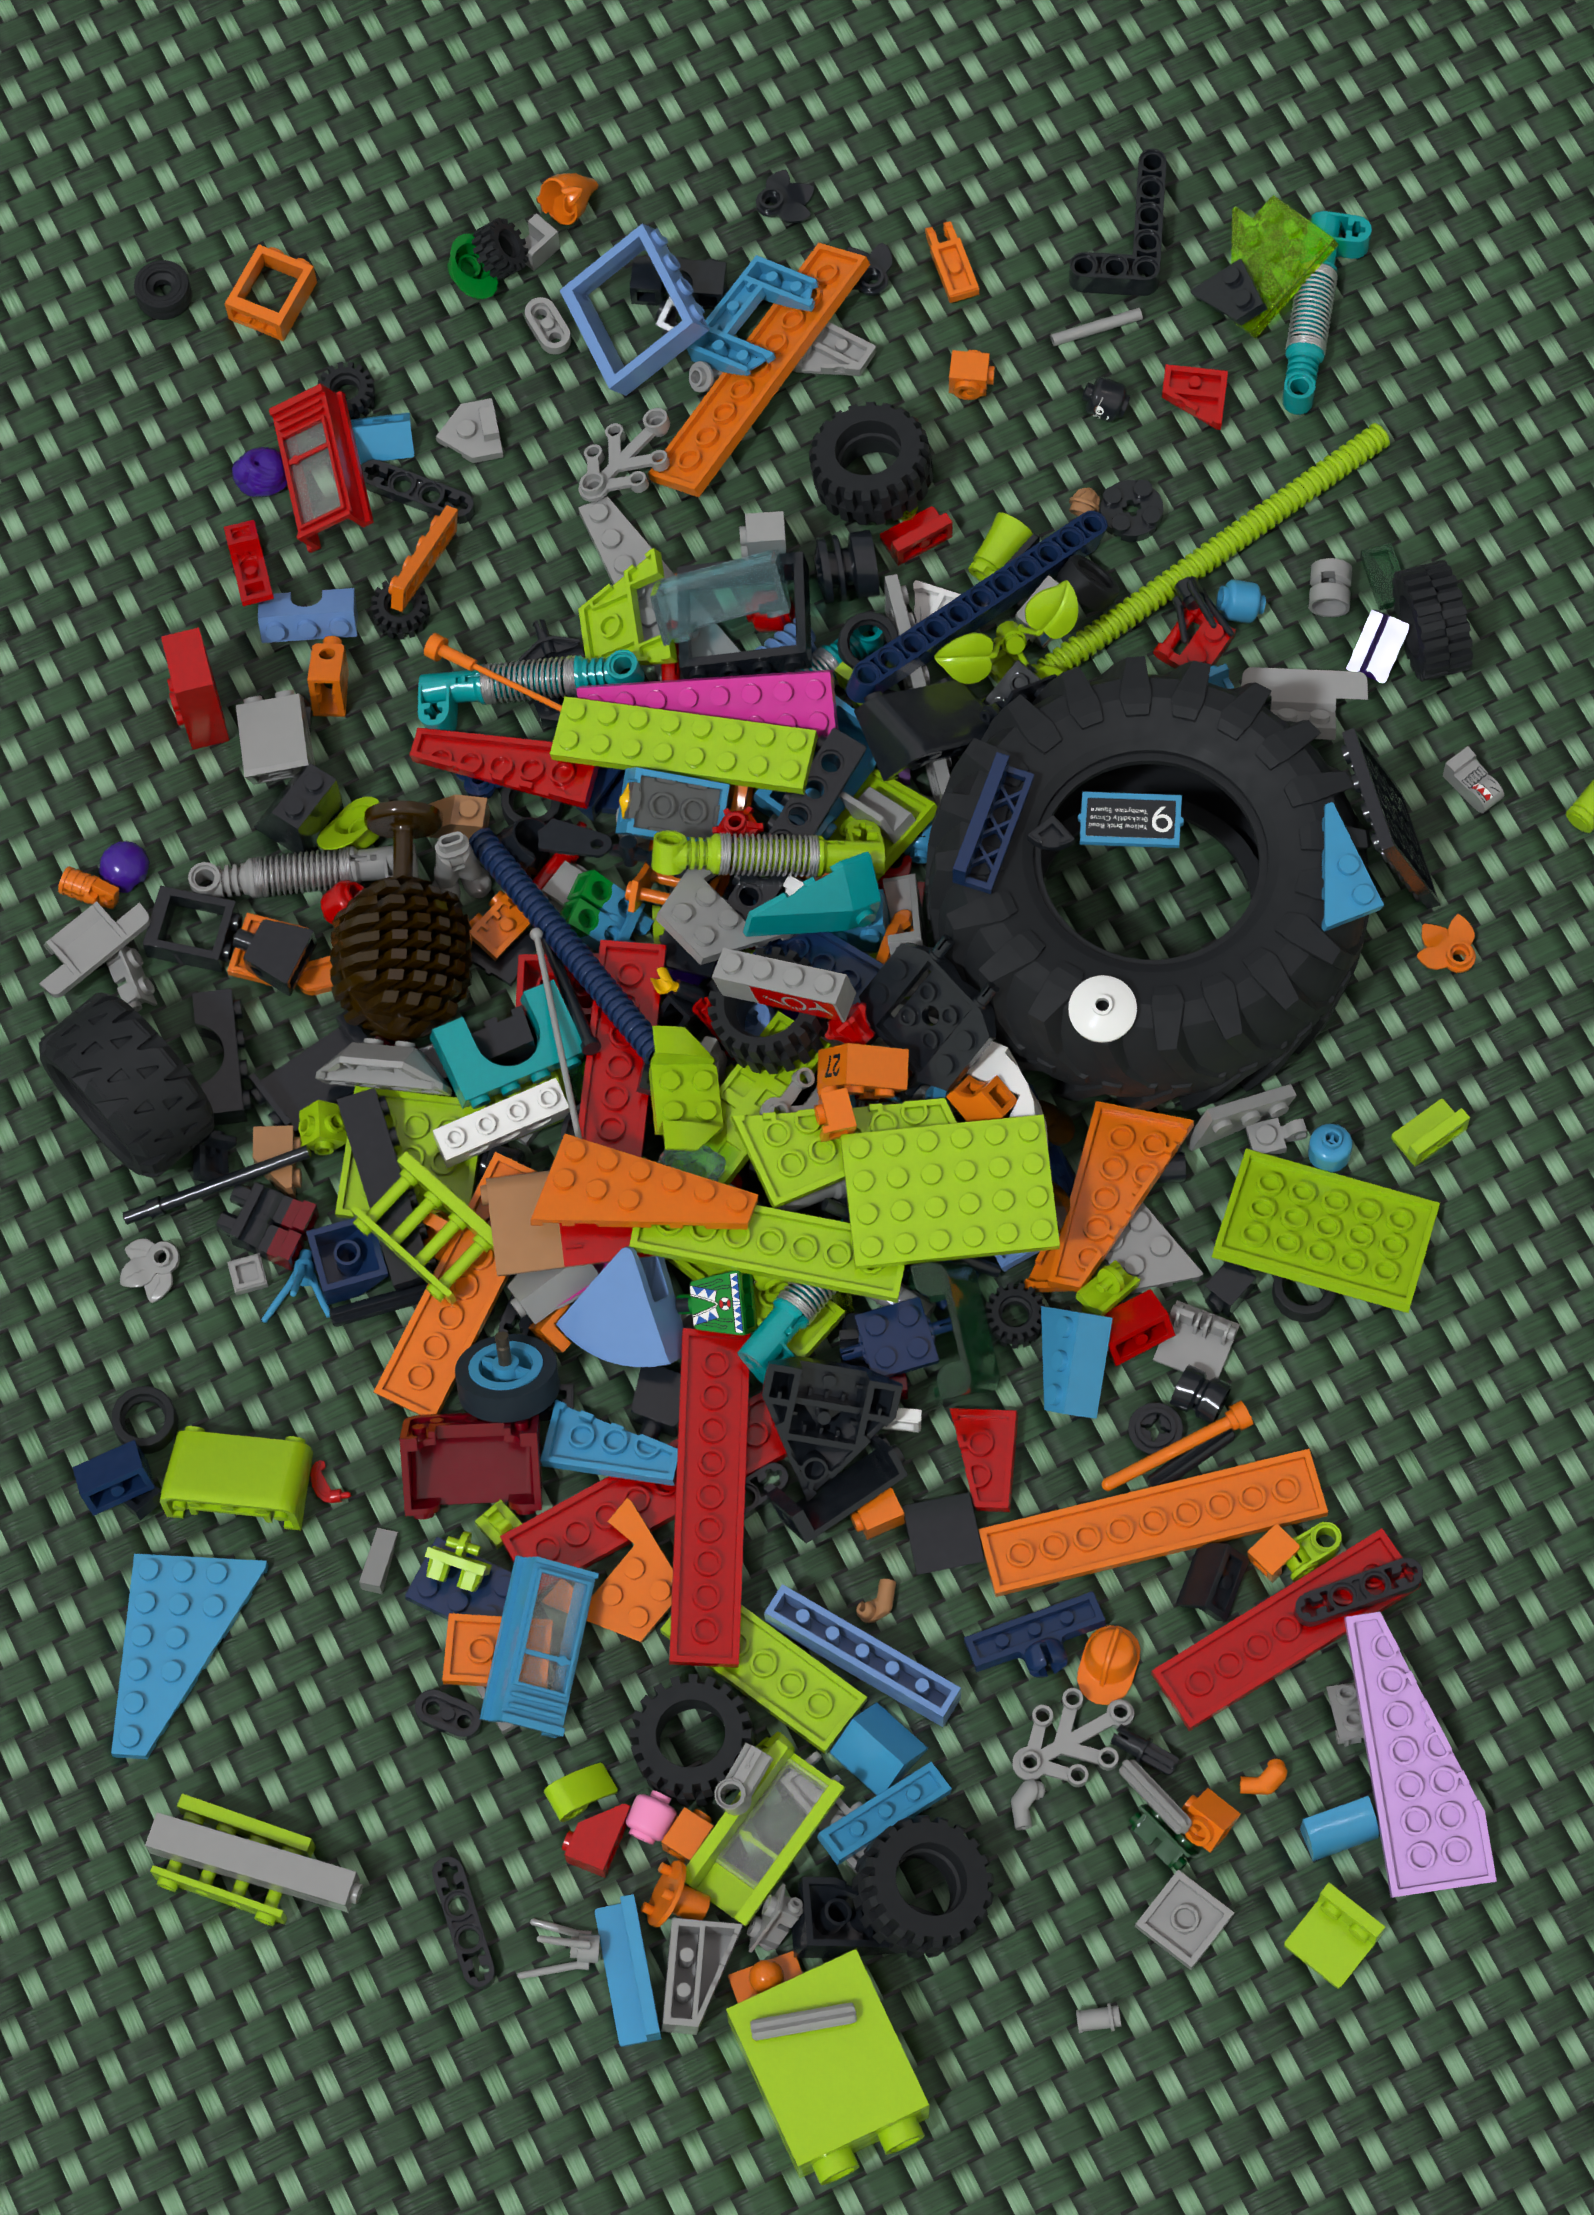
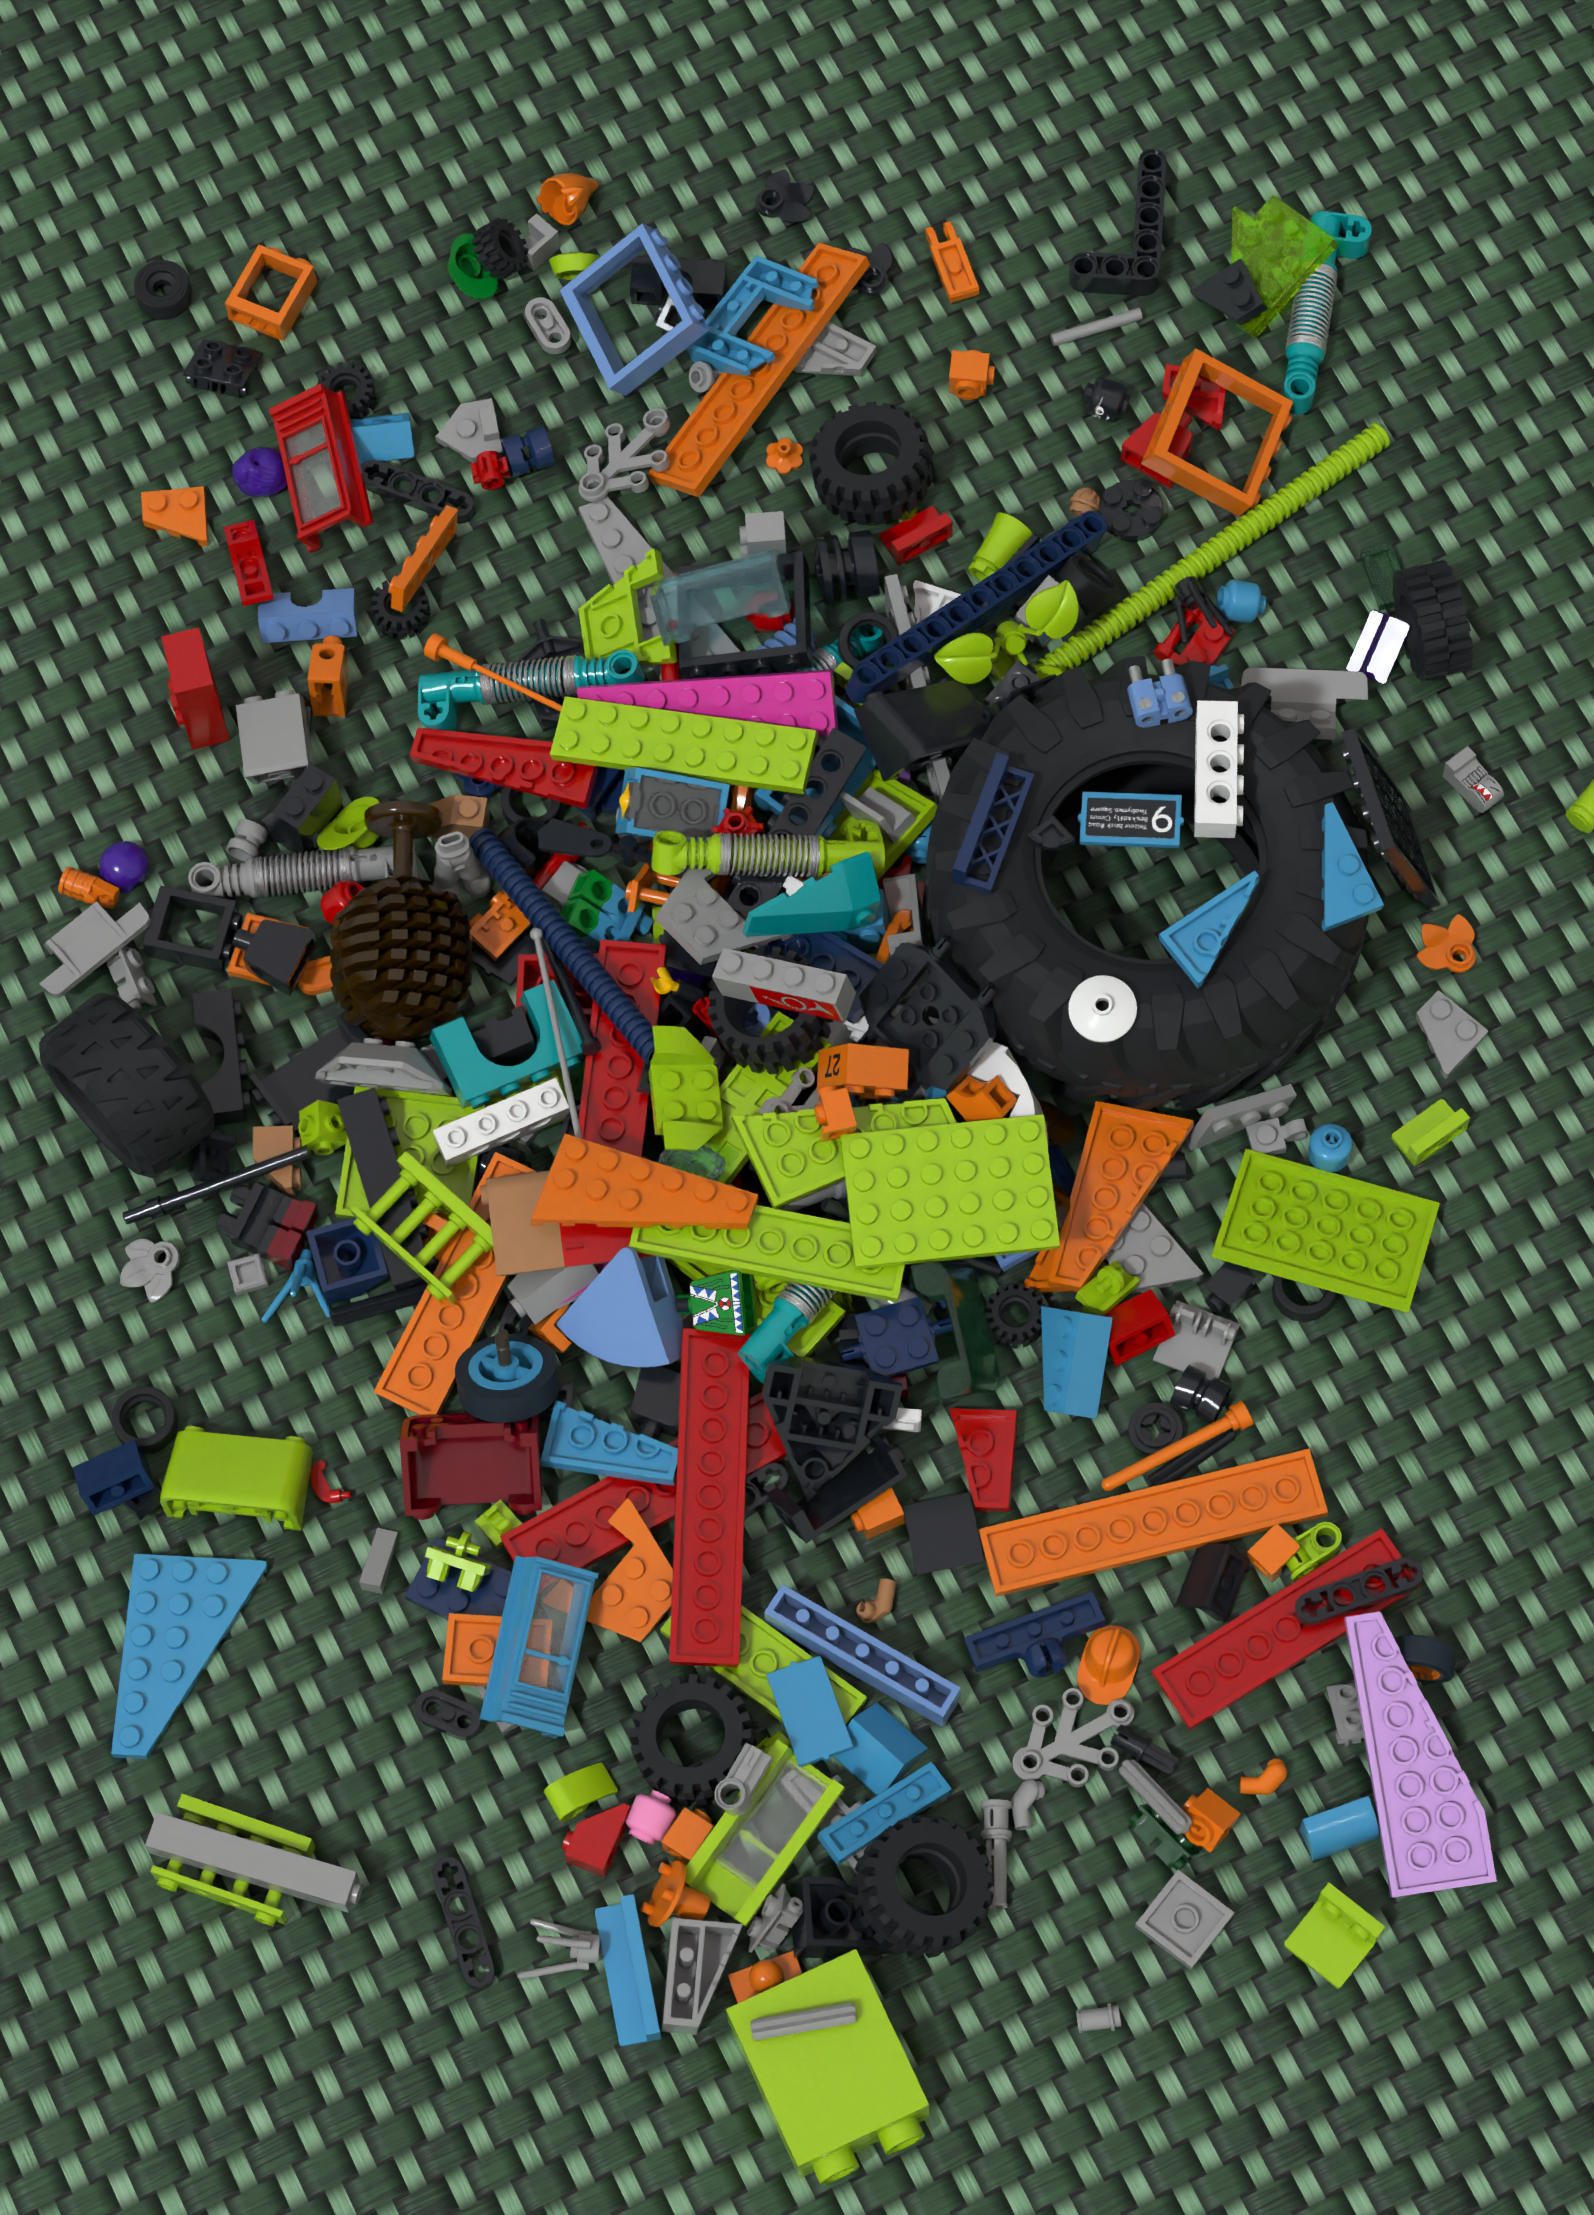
(177, 512): none -> orange wing
(224, 365): none -> black hinge
(247, 840): none -> light grey wheel
(490, 470): none -> red gear
(538, 449): none -> dark blue wheel
(571, 264): none -> lime hat
(784, 456): none -> orange plant
(809, 1711): none -> dark azure piece
(855, 1028): red rock -> none
(996, 1835): none -> light grey pin
(1136, 445): none -> red torso
(1158, 699): none -> medium blue piece
(1189, 476): none -> orange window
(1203, 933): none -> dark azure wing
(1214, 818): none -> white brick
(1330, 587): light grey wheel -> none
(1428, 1658): none -> black wheel
(1449, 1032): none -> light grey wing

